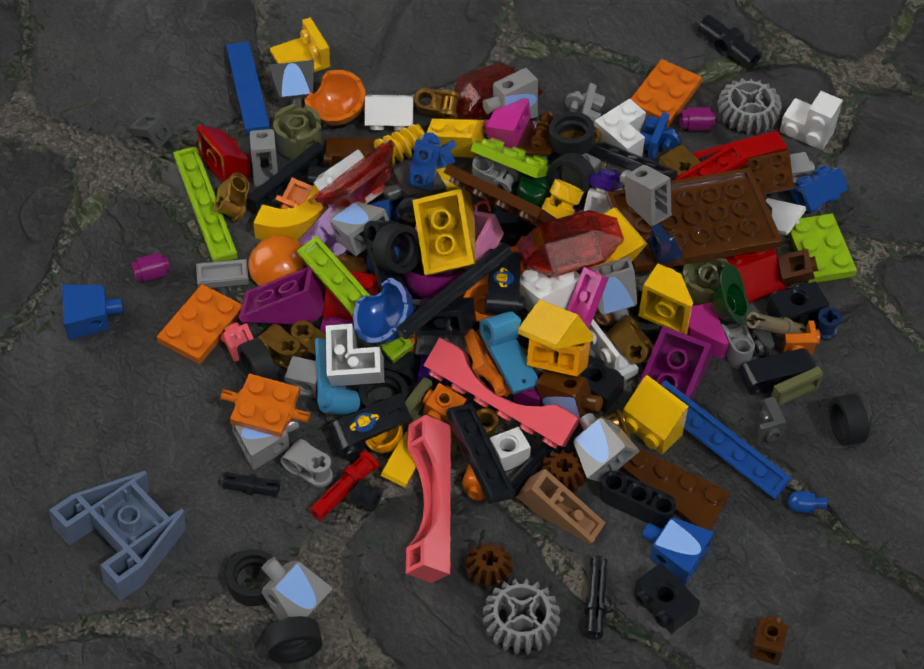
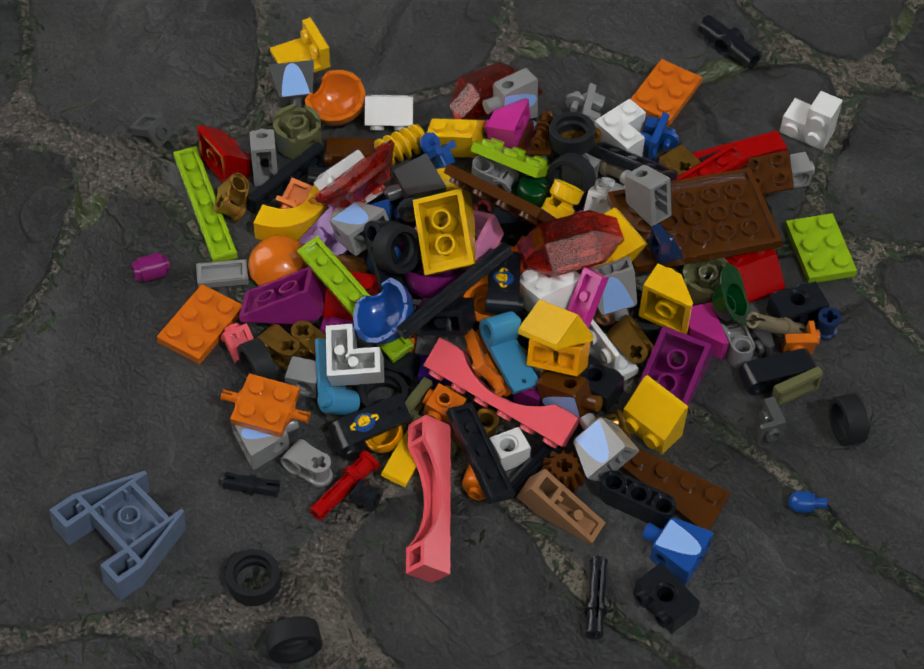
(87, 309): blue torso -> none
(247, 87): blue tile -> none
(292, 589): light grey torso -> none
(424, 165): blue hips -> none
(439, 103): pearl gold piece -> none
(478, 563): reddish brown gear -> none
(523, 630): light grey gear -> none
(606, 180): dark purple plate -> none
(697, 119): magenta brick -> none
(731, 447): blue tile -> none
(749, 106): light grey gear -> none
(769, 640): reddish brown brick -> none
(785, 214): white piece -> none
(794, 260): reddish brown brick -> none
(819, 188): blue brick -> none

